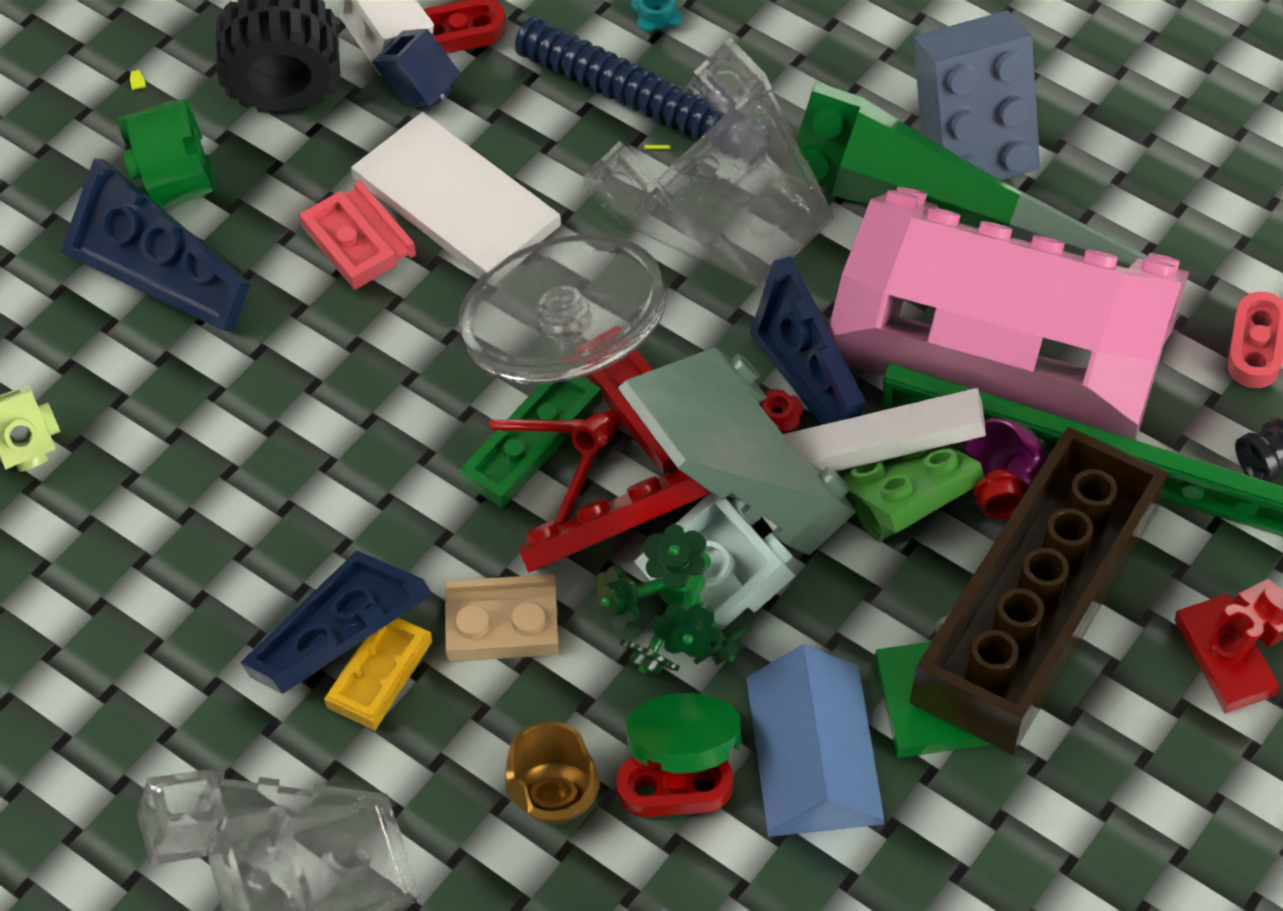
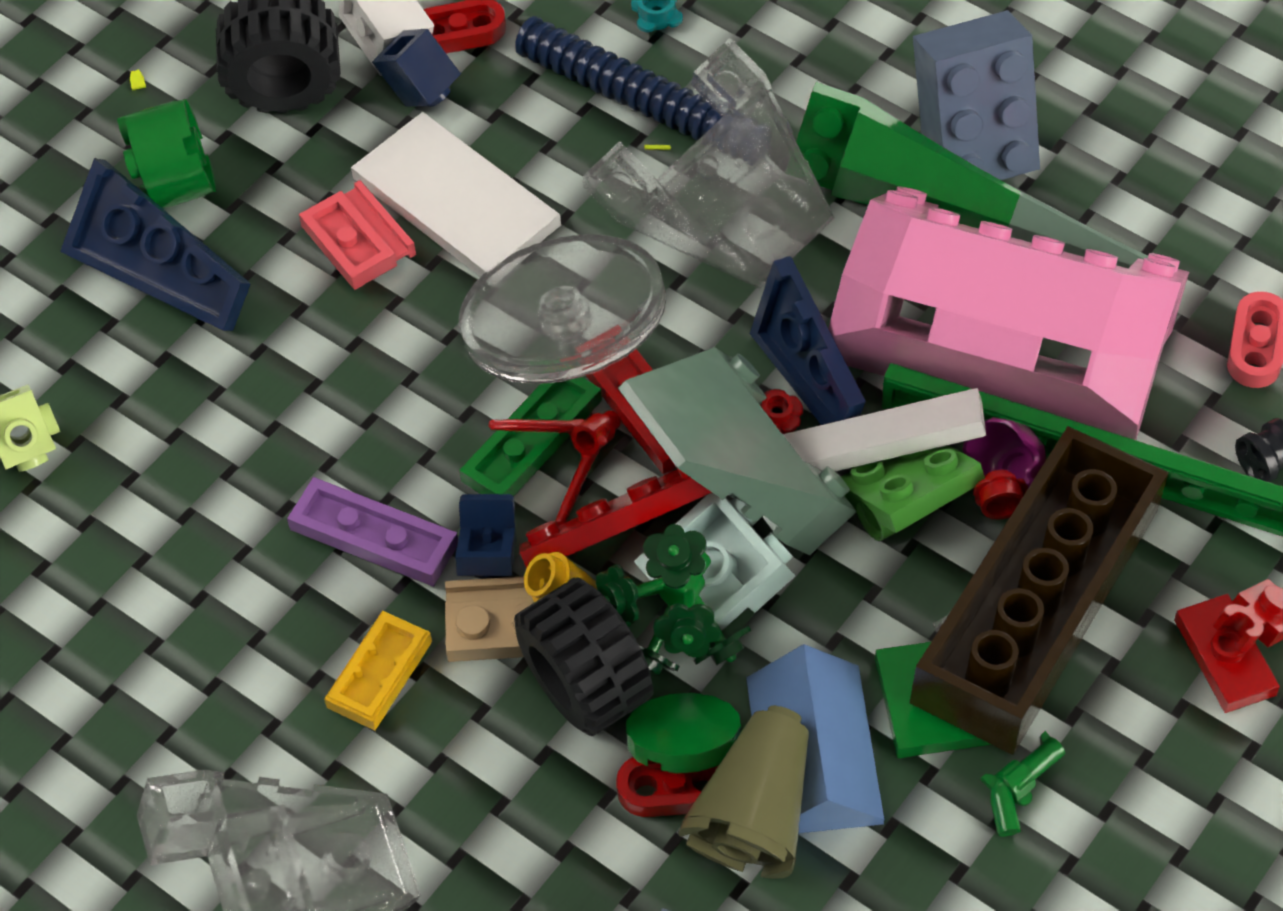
(333, 619): dark blue wing -> none
(373, 531): none -> medium lavender plate
(486, 535): none -> dark blue bracket
(549, 572): none -> yellow cone
(551, 773): pearl gold hair -> none
(583, 656): none -> black tyre
(754, 797): none -> olive cone
(1016, 781): none -> green piece

